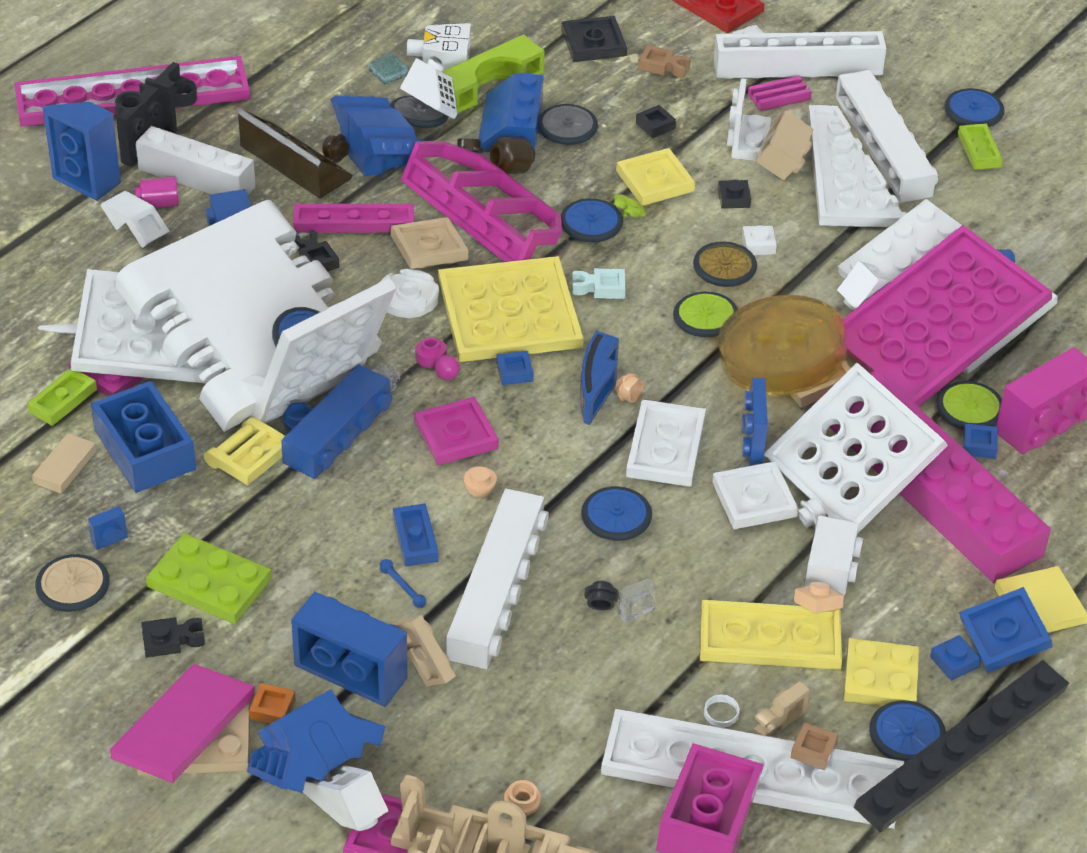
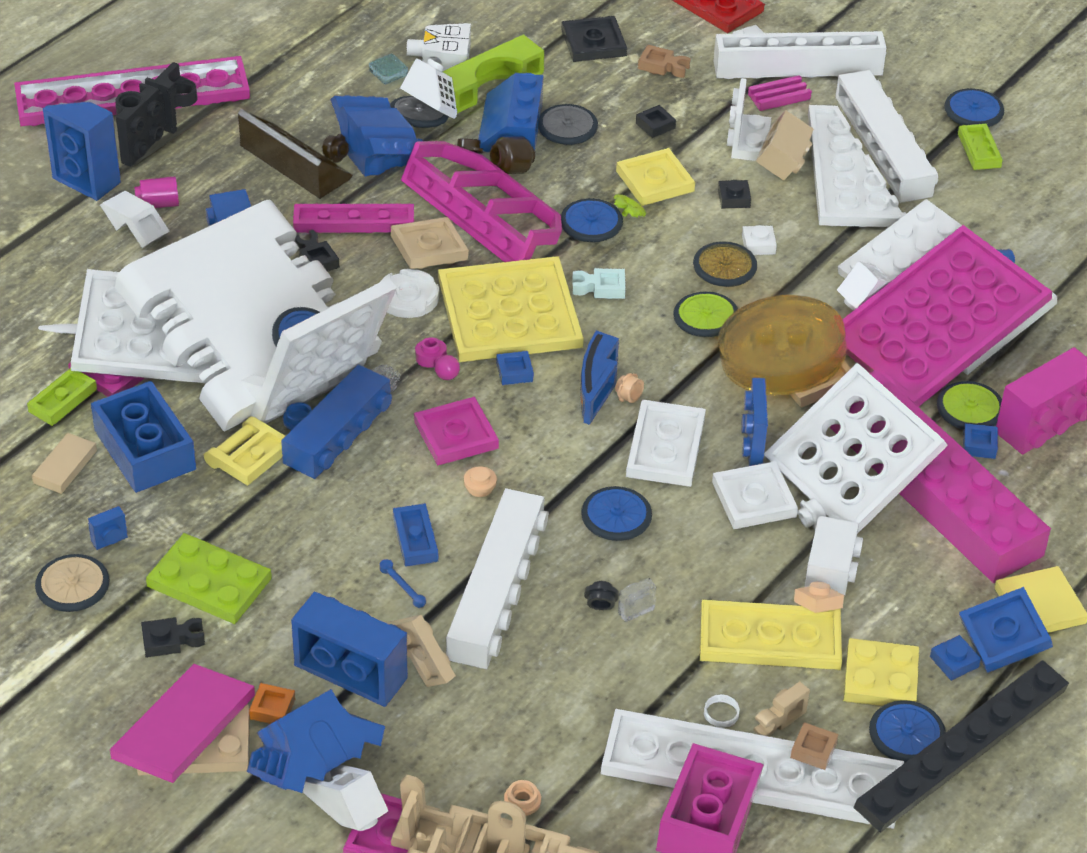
(194, 163): white brick -> none

